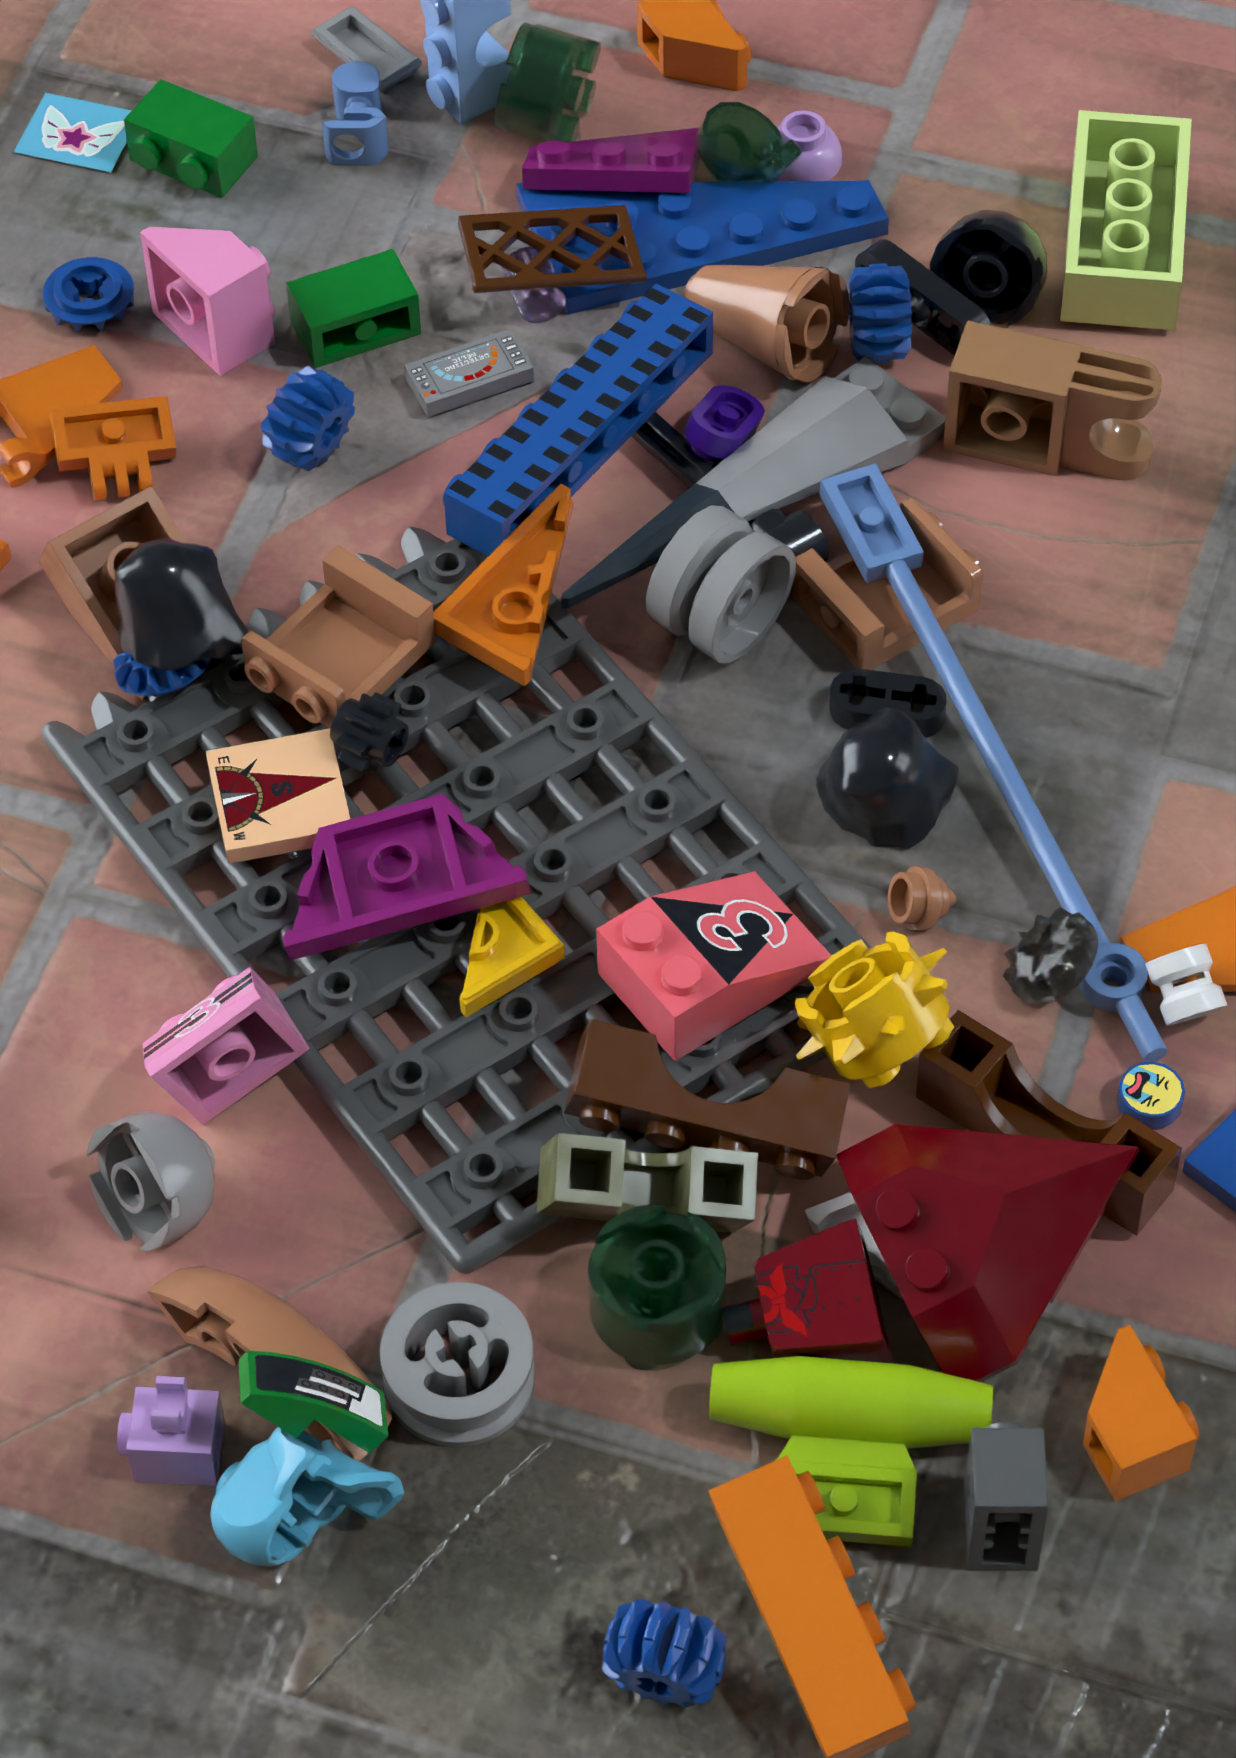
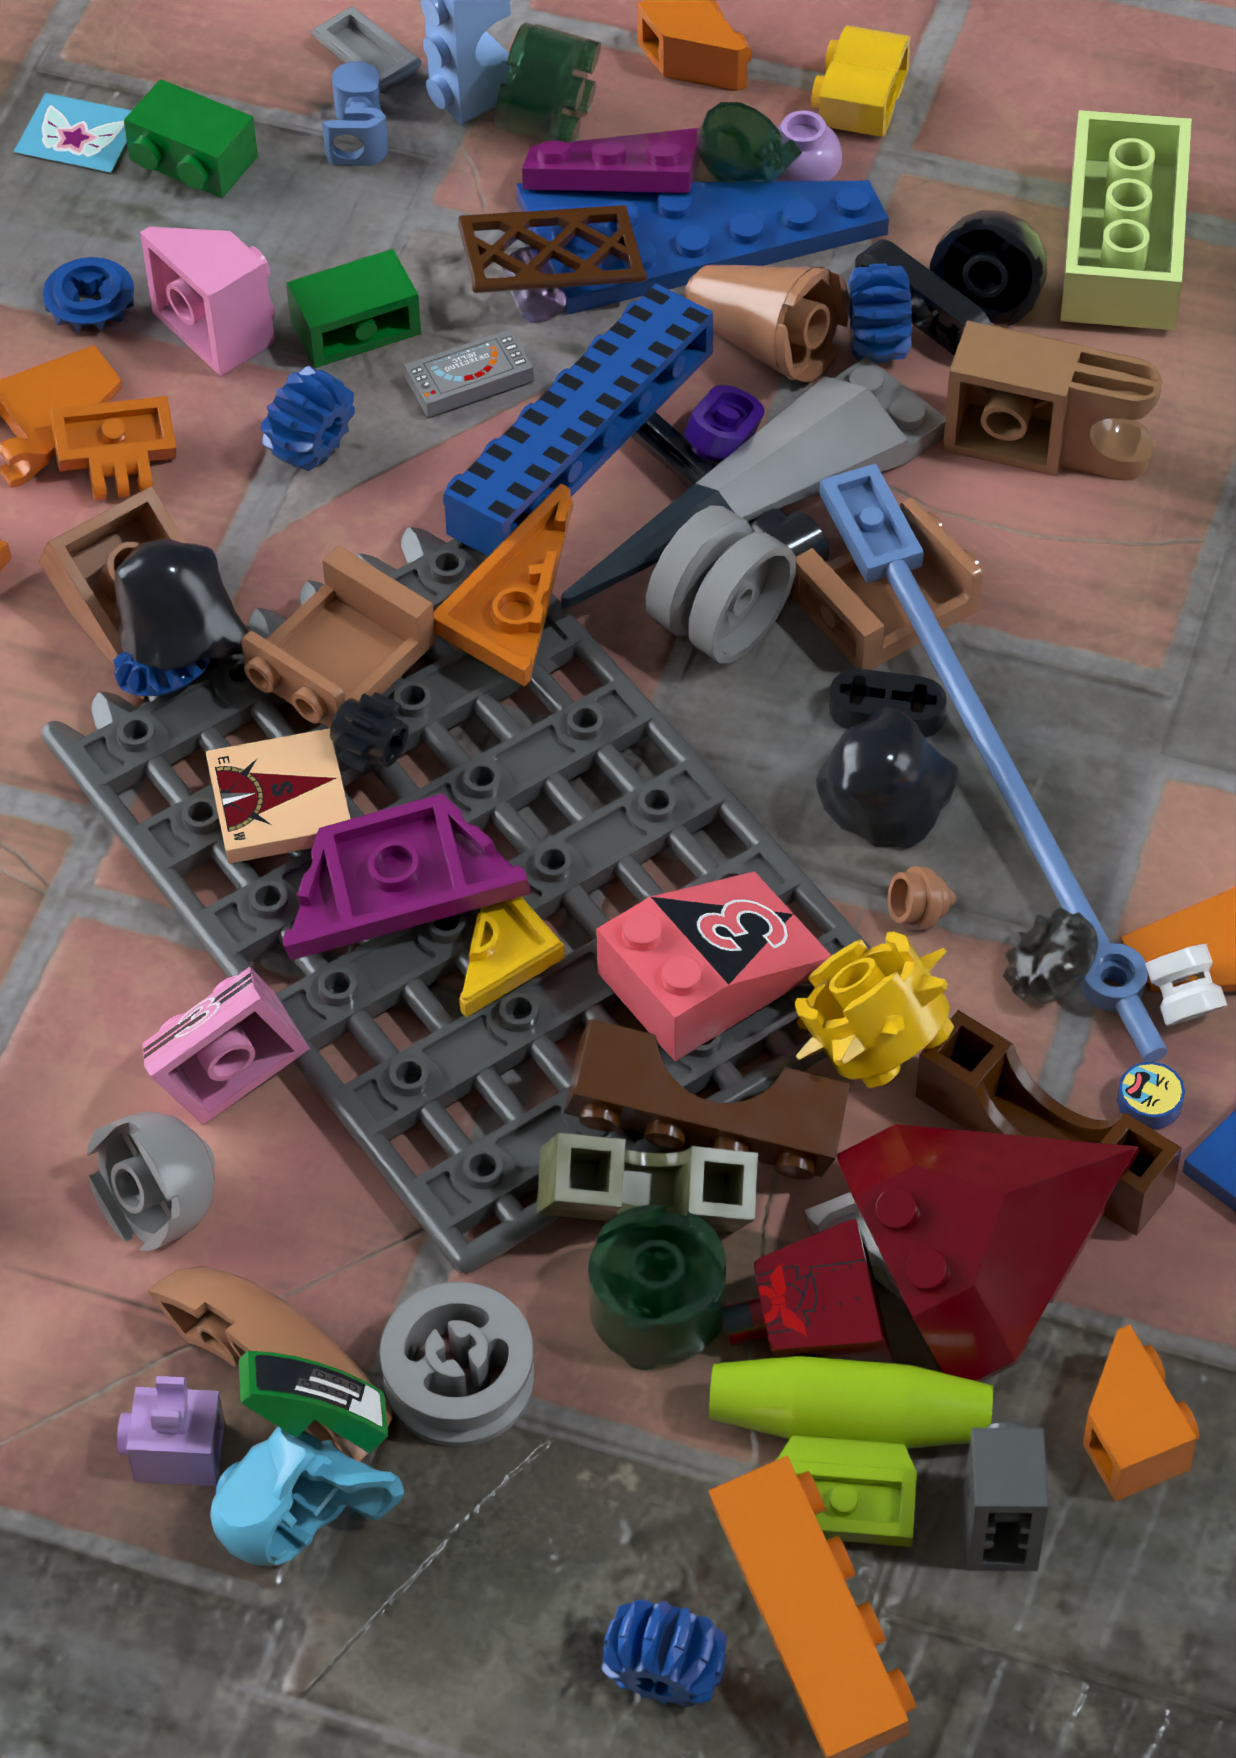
(862, 80): none -> yellow brick

